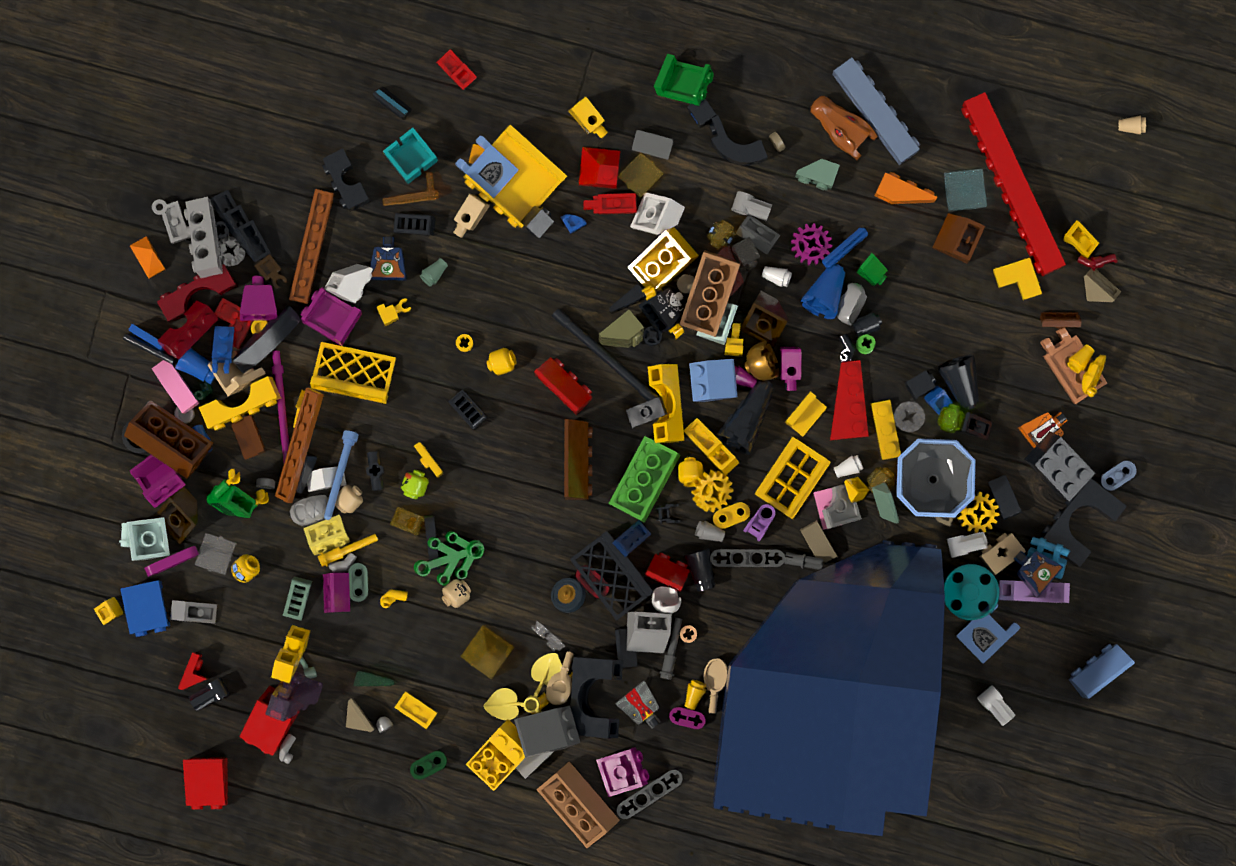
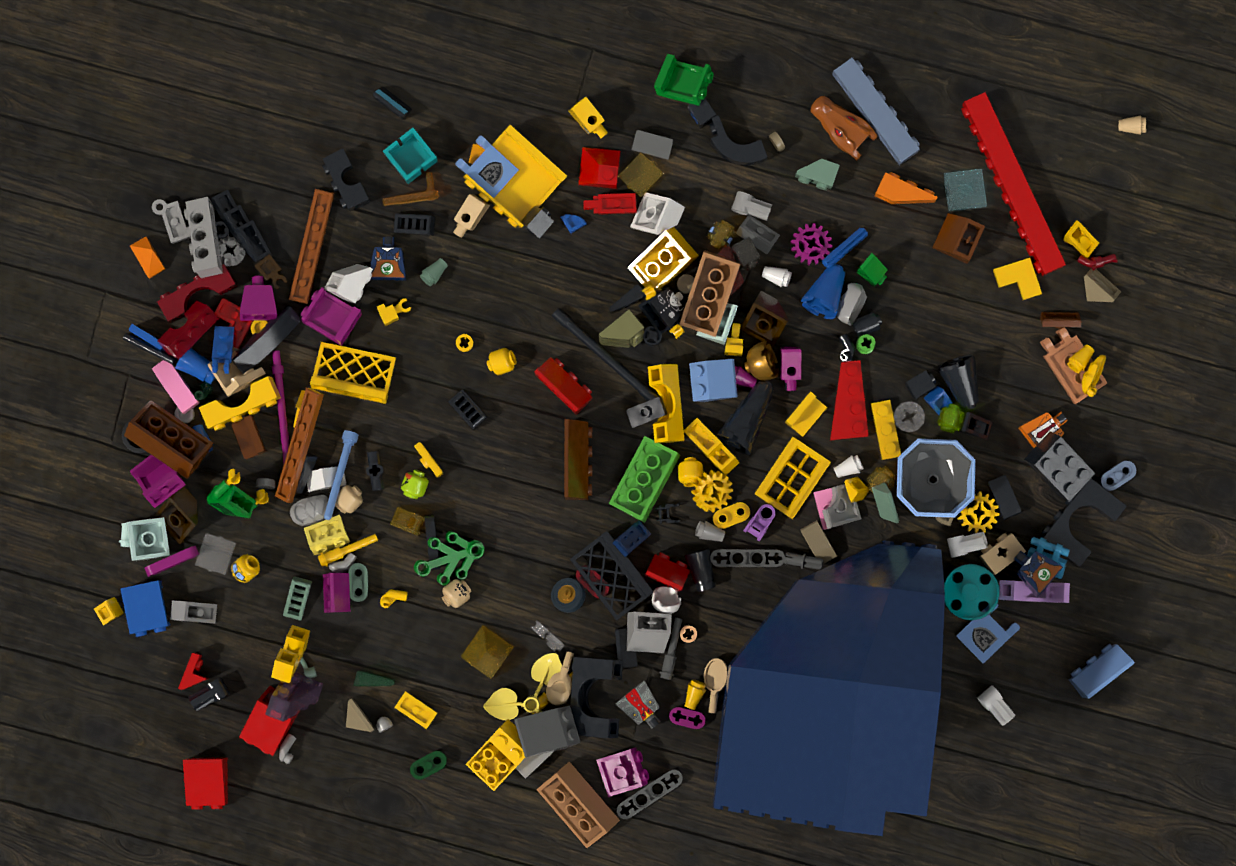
(456, 69): red slope -> none

